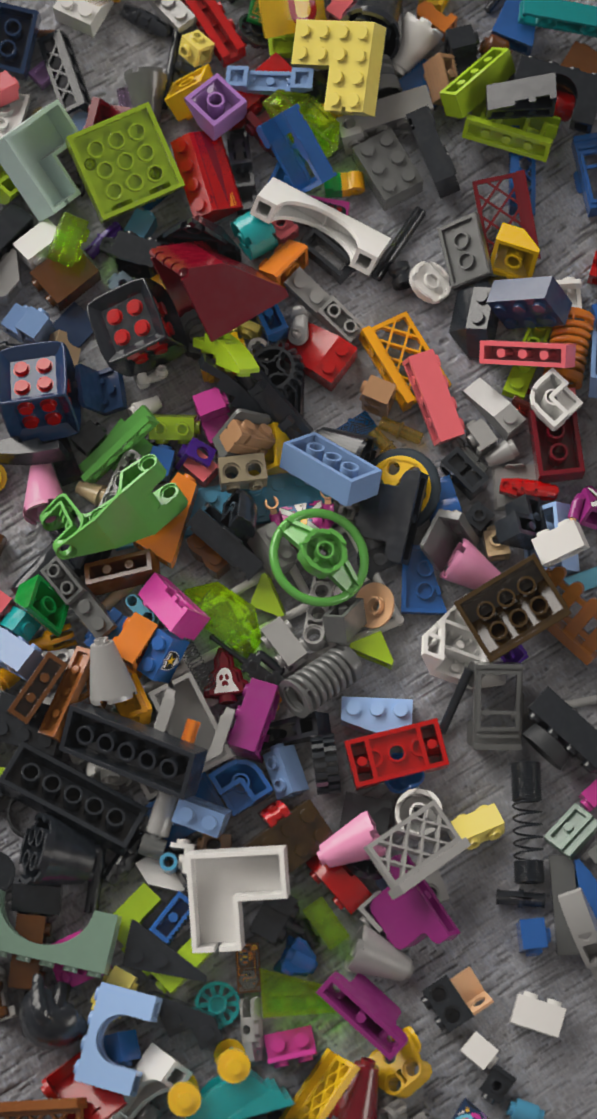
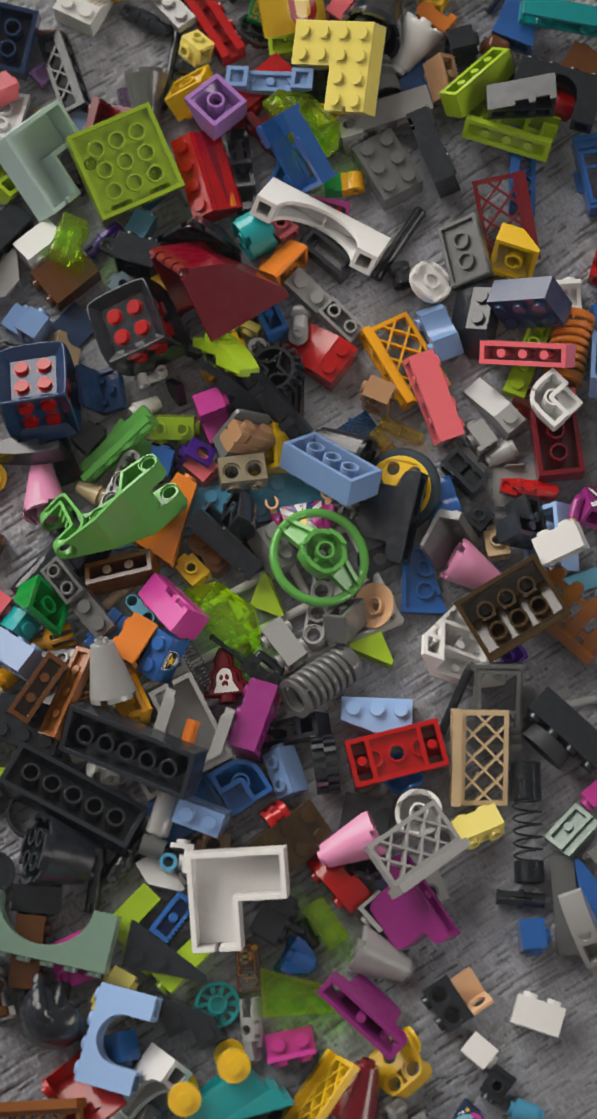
(176, 391): none -> black tile
(198, 575): none -> yellow brick
(439, 331): none -> medium blue brick
(458, 756): none -> tan fence

